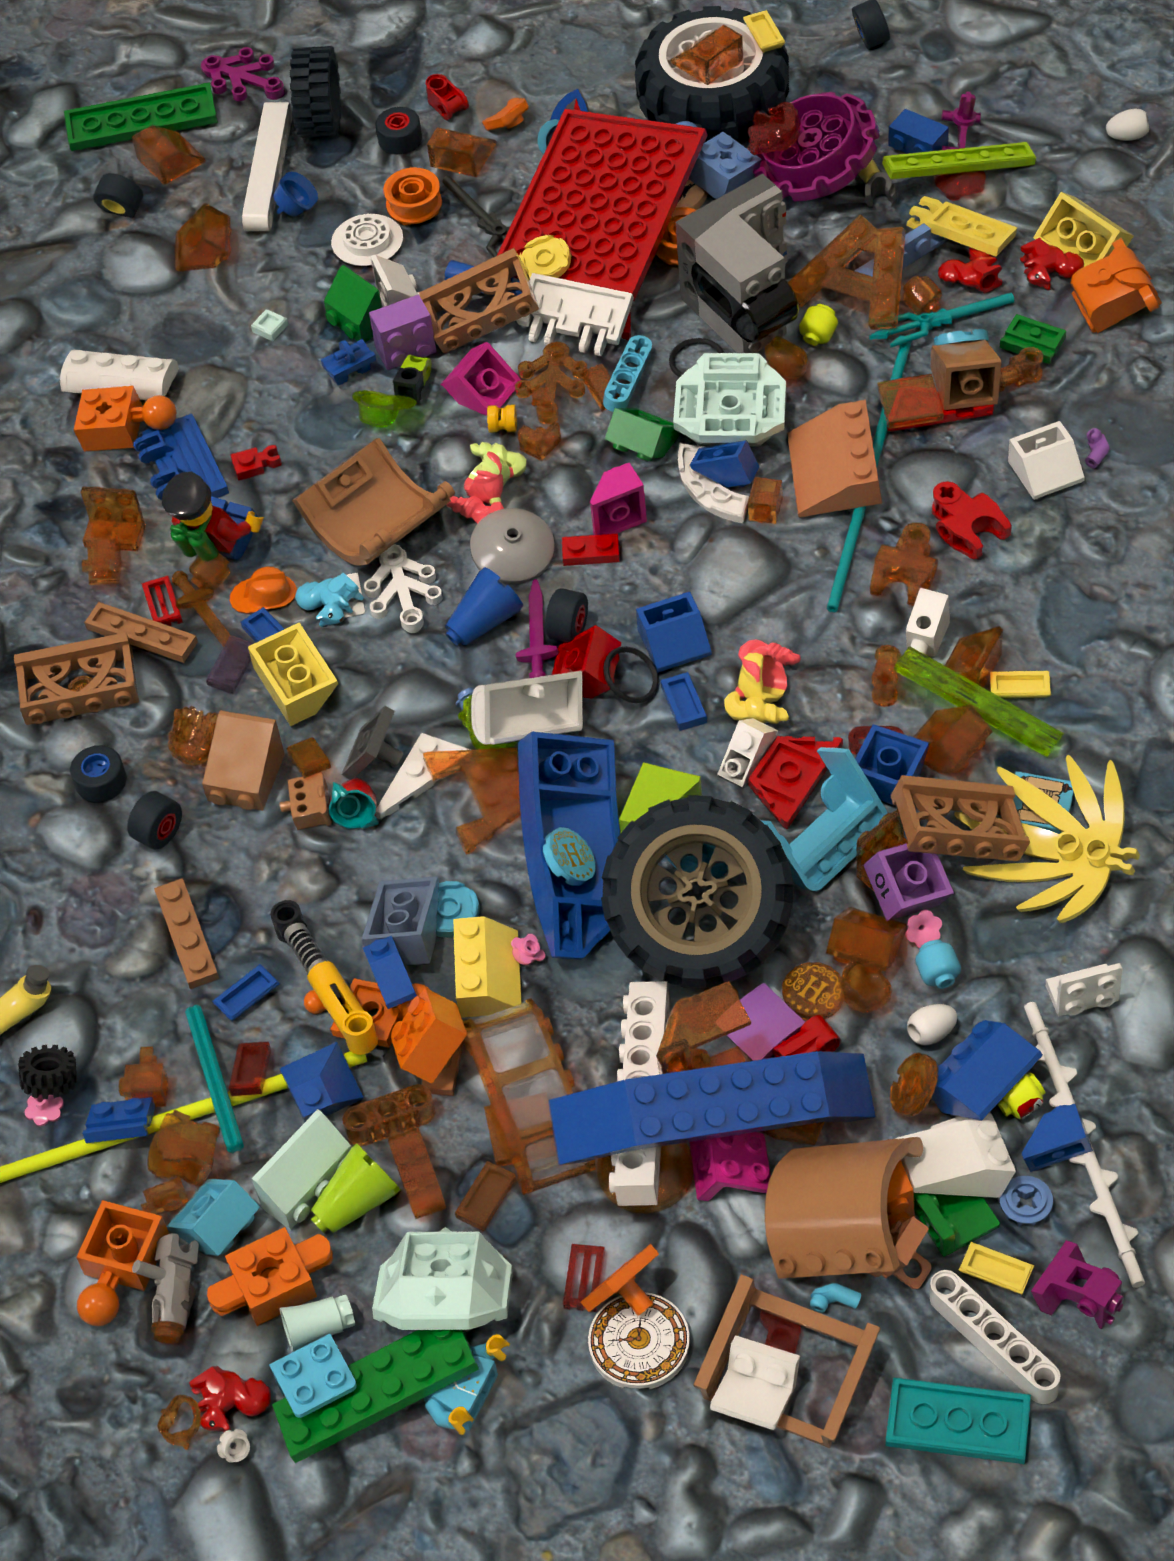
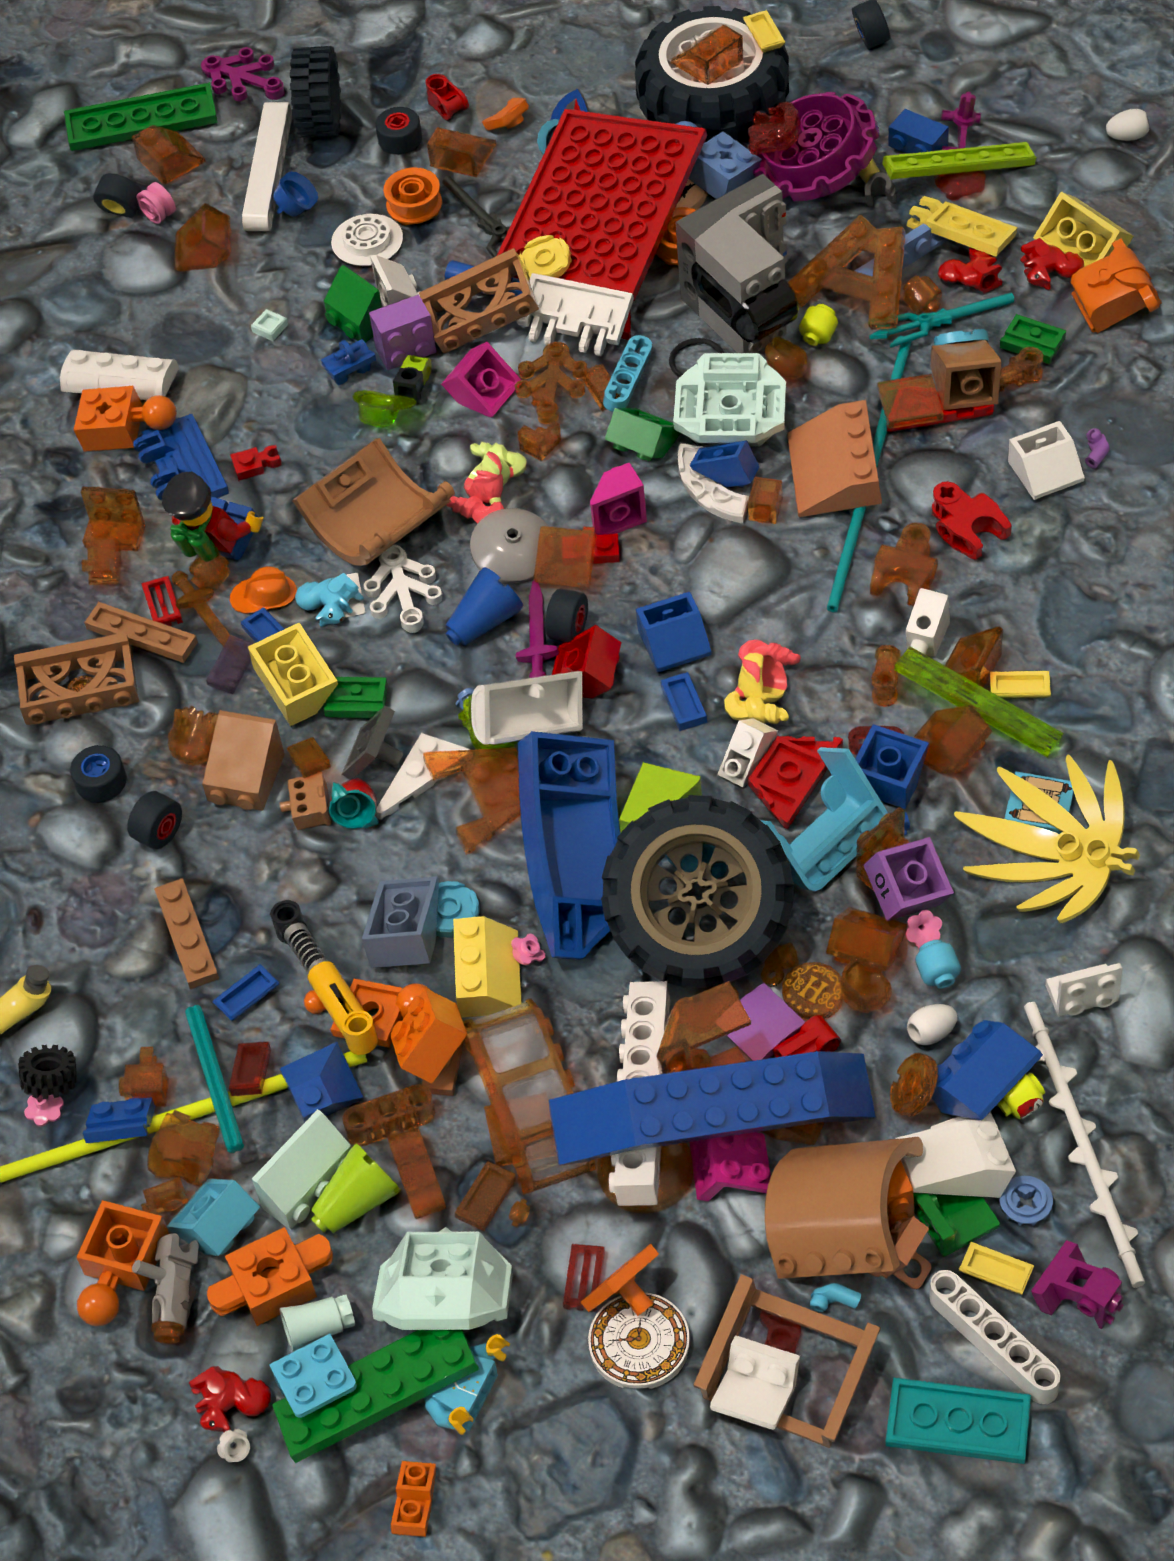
(156, 203): none -> bright pink wheel
(167, 1420): clear orange piece -> none
(357, 697): none -> green plate
(389, 972): blue slope -> none
(413, 1499): none -> orange slope
(508, 418): yellow wheel -> none
(519, 1212): none -> clear orange piece
(565, 556): none -> clear orange bracket
(569, 856): medium azure tile -> none
(616, 691): black tyre -> none
(781, 958): none -> clear orange piece
(975, 800): medium nougat fence -> none
(1057, 1138): blue slope -> none

